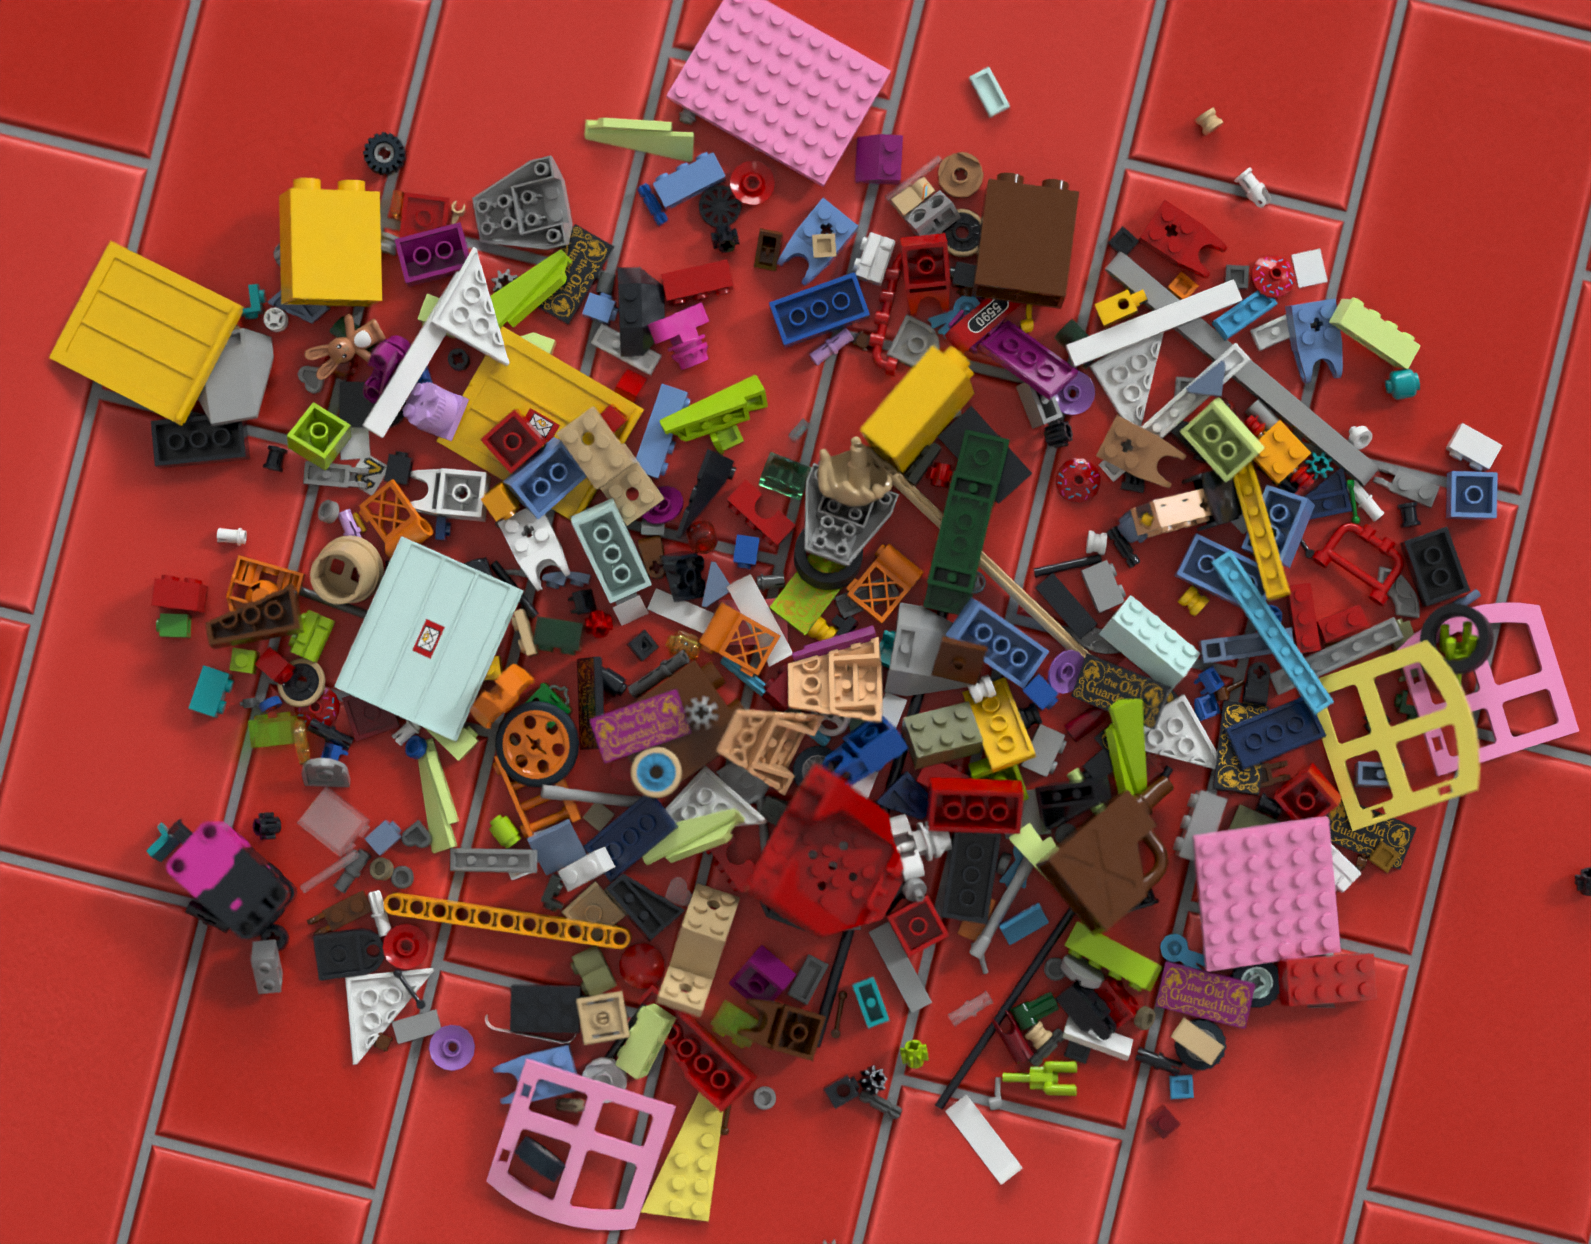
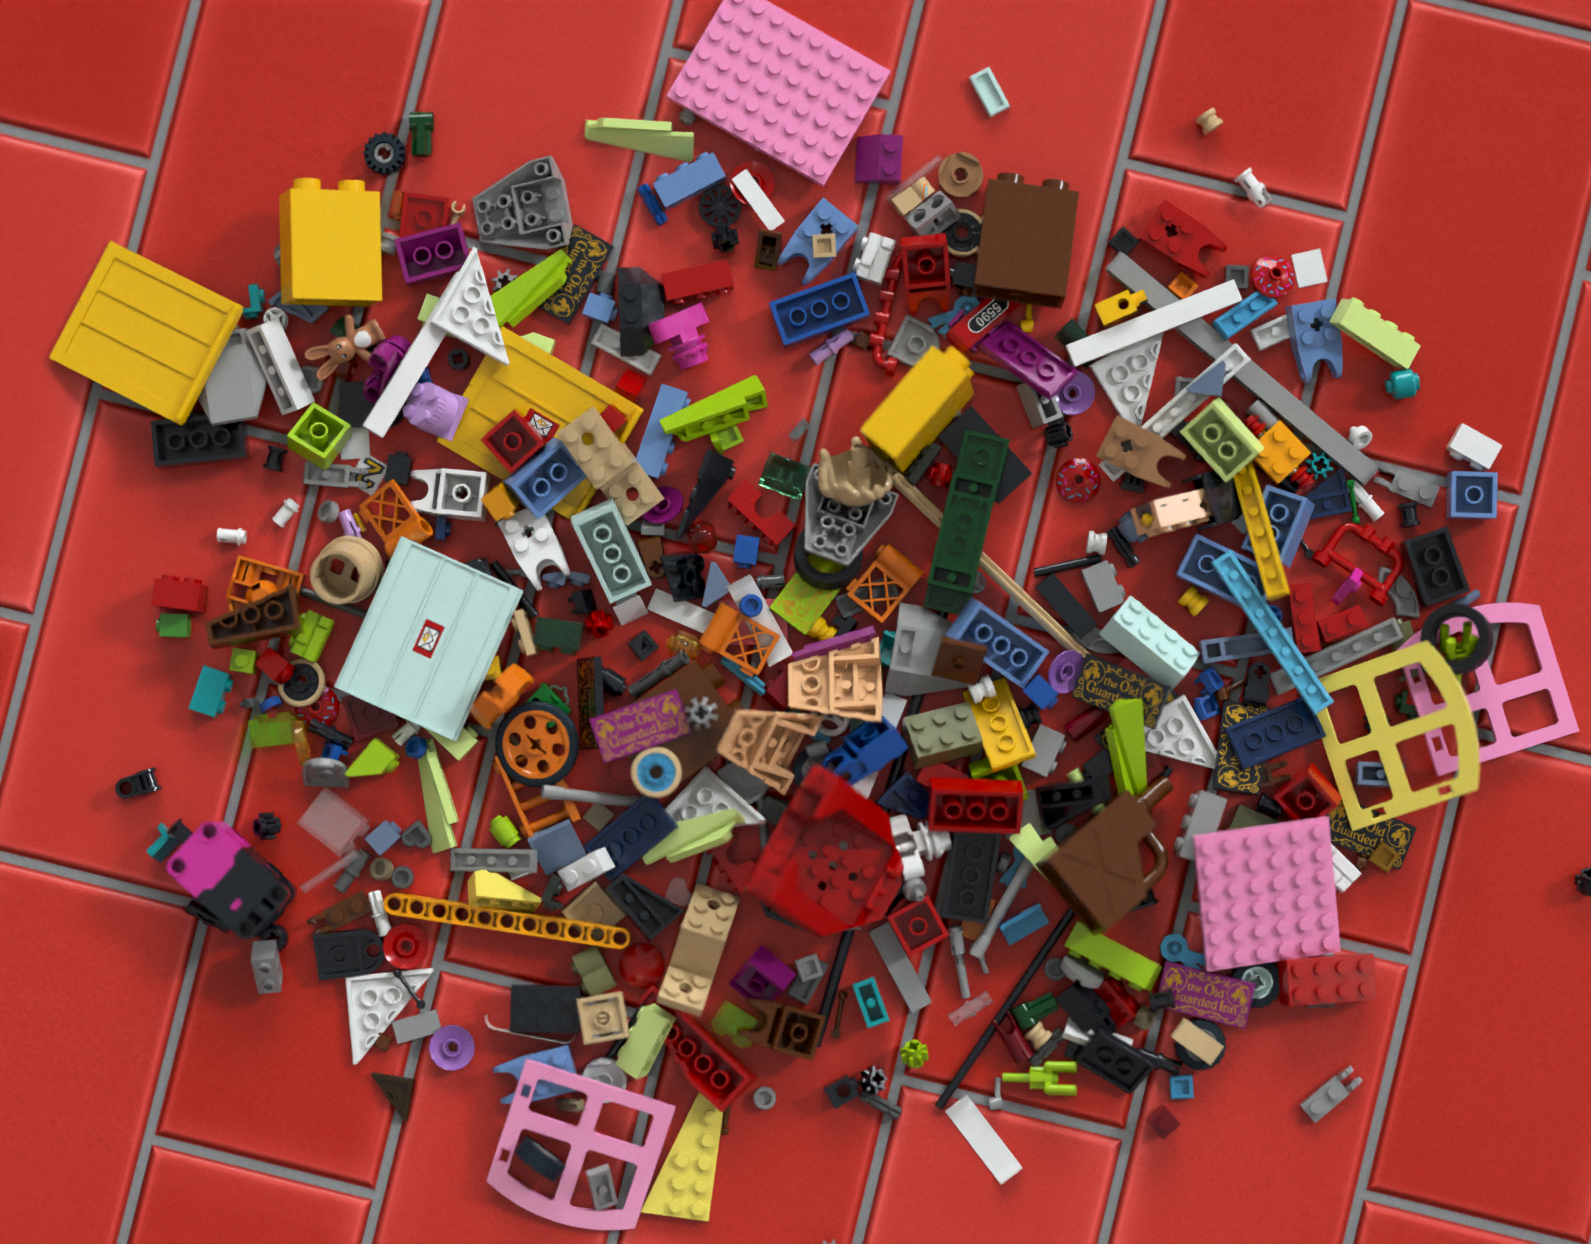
(139, 784): none -> black piece
(280, 366): none -> white brick
(286, 512): none -> white pin
(374, 760): none -> lime slope
(397, 1090): none -> dark brown tile
(421, 127): none -> dark green piece
(497, 892): none -> light yellow slope
(601, 1187): none -> light grey plate
(751, 605): none -> blue tile
(758, 200): none -> white sticker
(809, 967): none -> light grey tile
(817, 749): none -> dark grey hinge
(957, 949): none -> light grey pin
(1115, 1060): none -> black tile
(1161, 1000): none -> black bush
(1329, 1095): none -> light grey hinge
(1351, 584): none -> dark pink plate

